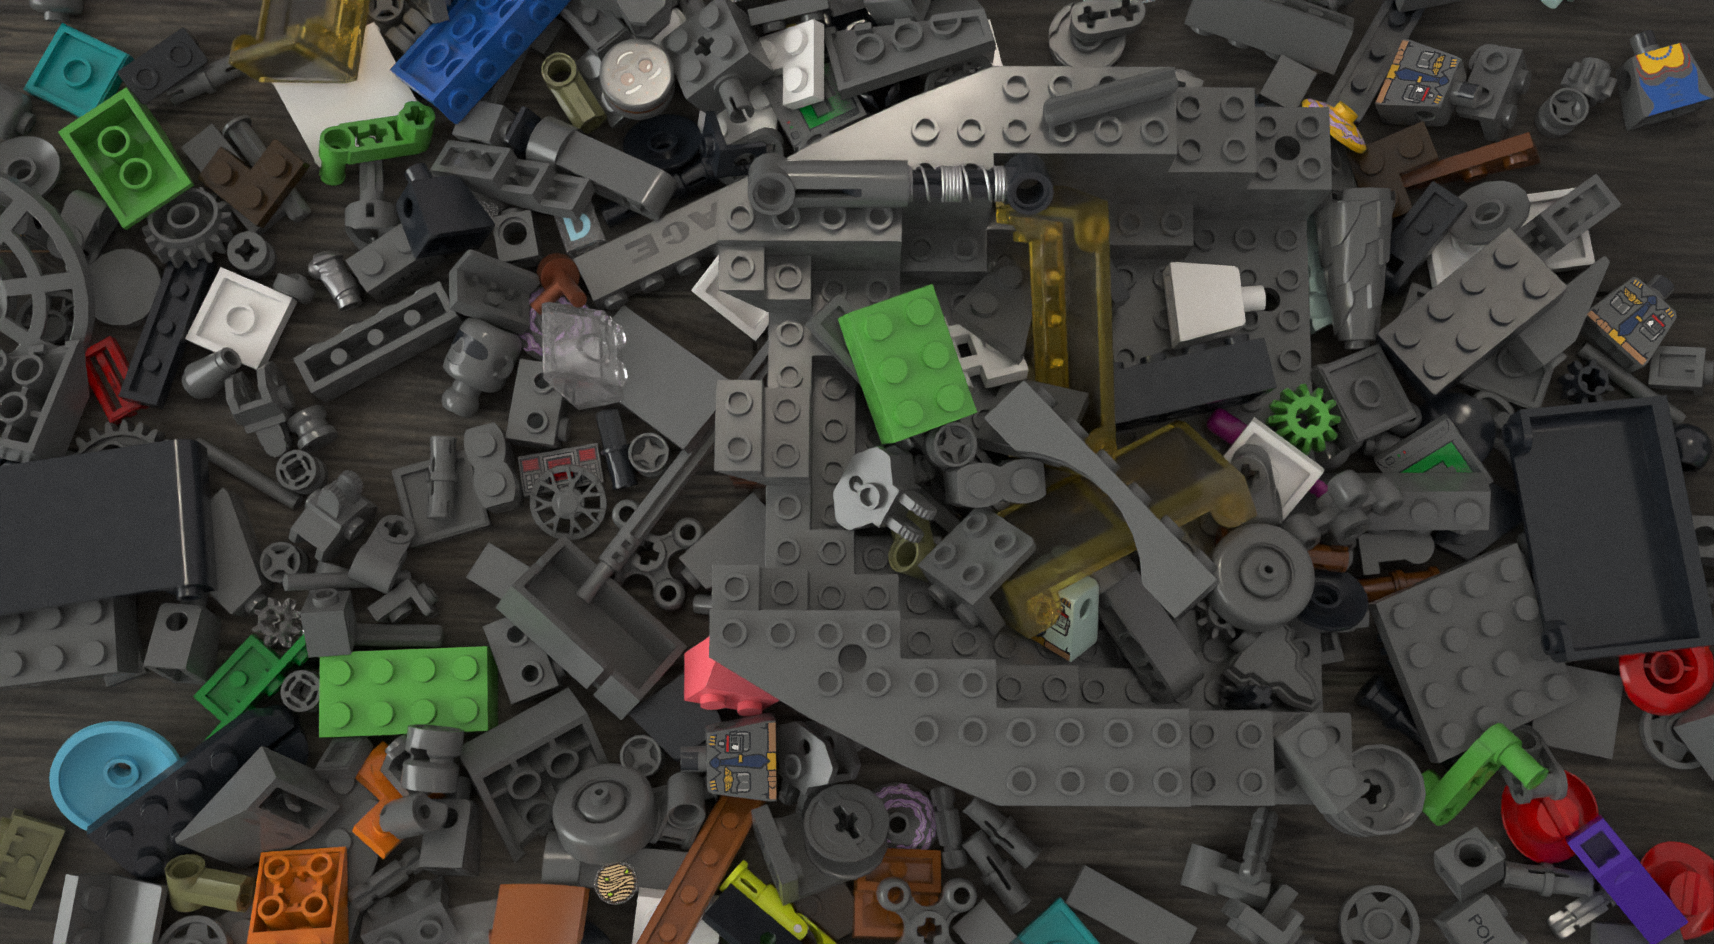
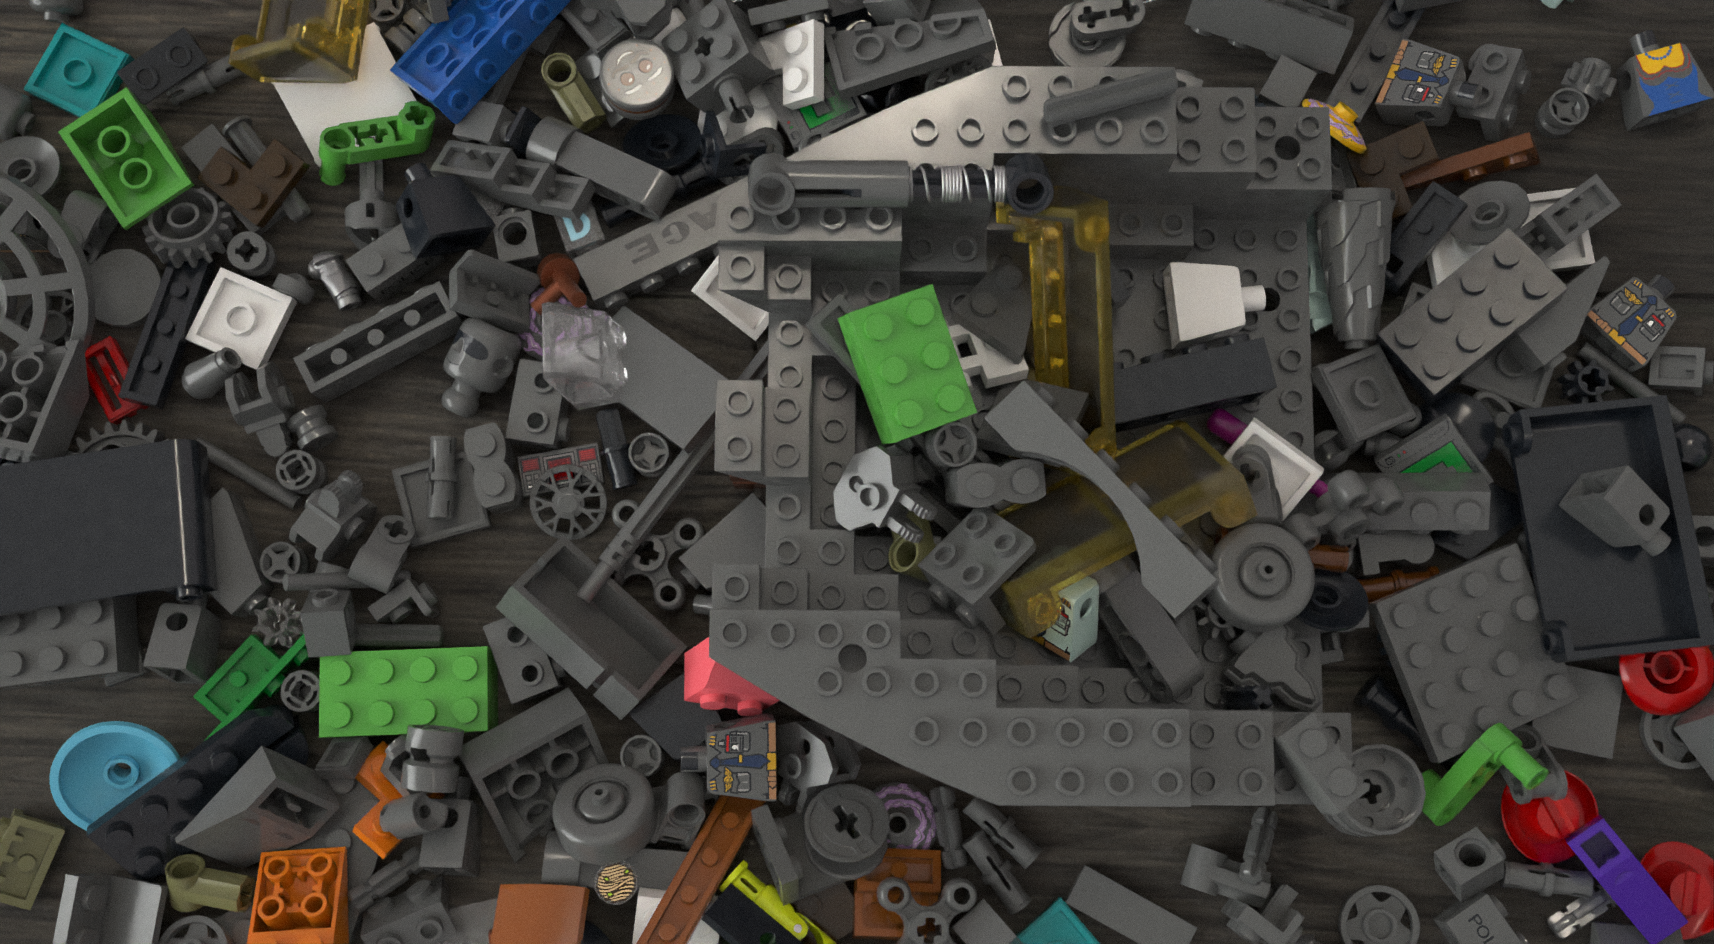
(496, 570): dark grey brick -> none
(1318, 416): bright green gear -> none
(1619, 509): none -> dark grey torso

